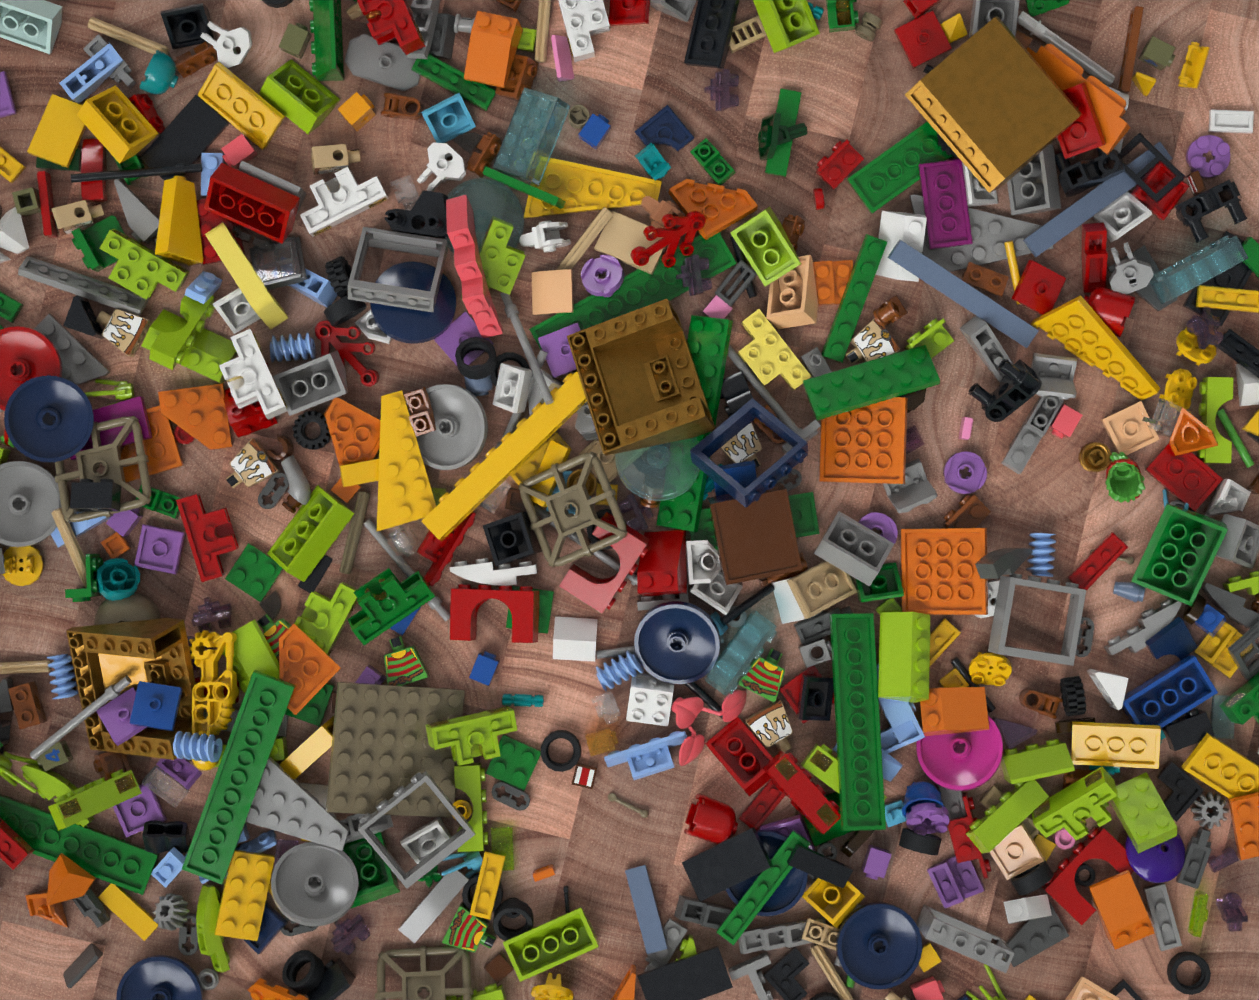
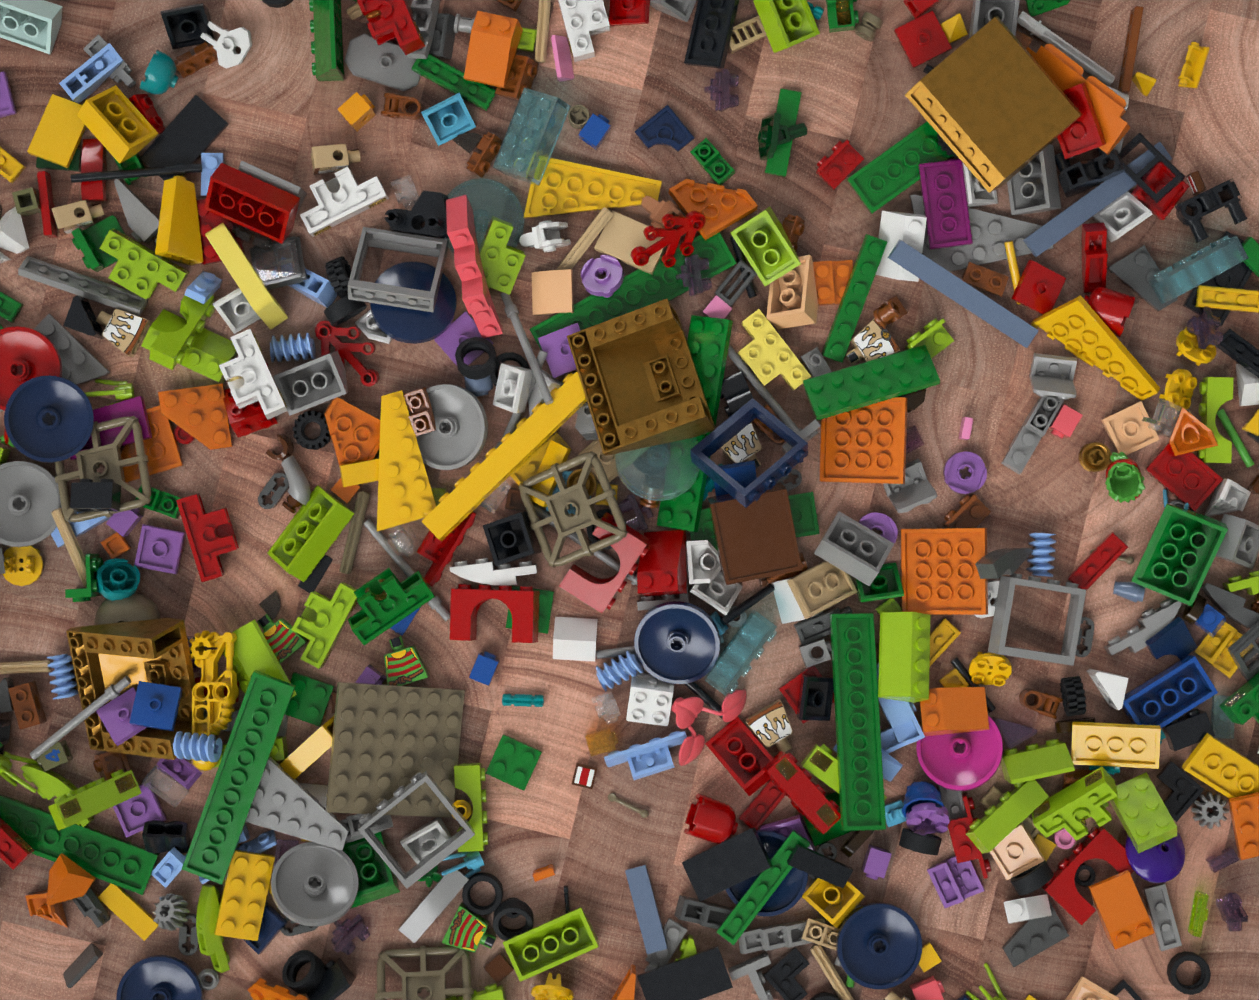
(126, 36): tan axle -> none
(212, 612): hips -> none
(238, 151): coral brick -> none
(240, 105): yellow tile -> none
(251, 465): torso -> none
(254, 572): green plate -> none
(295, 40): olive brick -> none
(298, 96): lime slope -> none
(303, 665): orange plate -> none
(441, 167): white hinge -> none
(472, 734): lime piece -> none
(487, 885): yellow tile -> none
(503, 844): clear neon green plate -> none
(507, 800): dark grey beam -> none
(523, 187): green tile -> none
(561, 767): black tyre -> none
(653, 162): teal bracket -> none
(764, 676): torso -> none
(818, 199): red tile -> none
(964, 938): light grey window -> none
(985, 345): light grey slope -> none
(1015, 389): black piece -> none
(1127, 270): light grey hinge -> none
(1157, 53): olive brick -> none
(1195, 859): dark grey hinge -> none
(1219, 151): medium lavender plate -> none
(1231, 121): white tile -> none

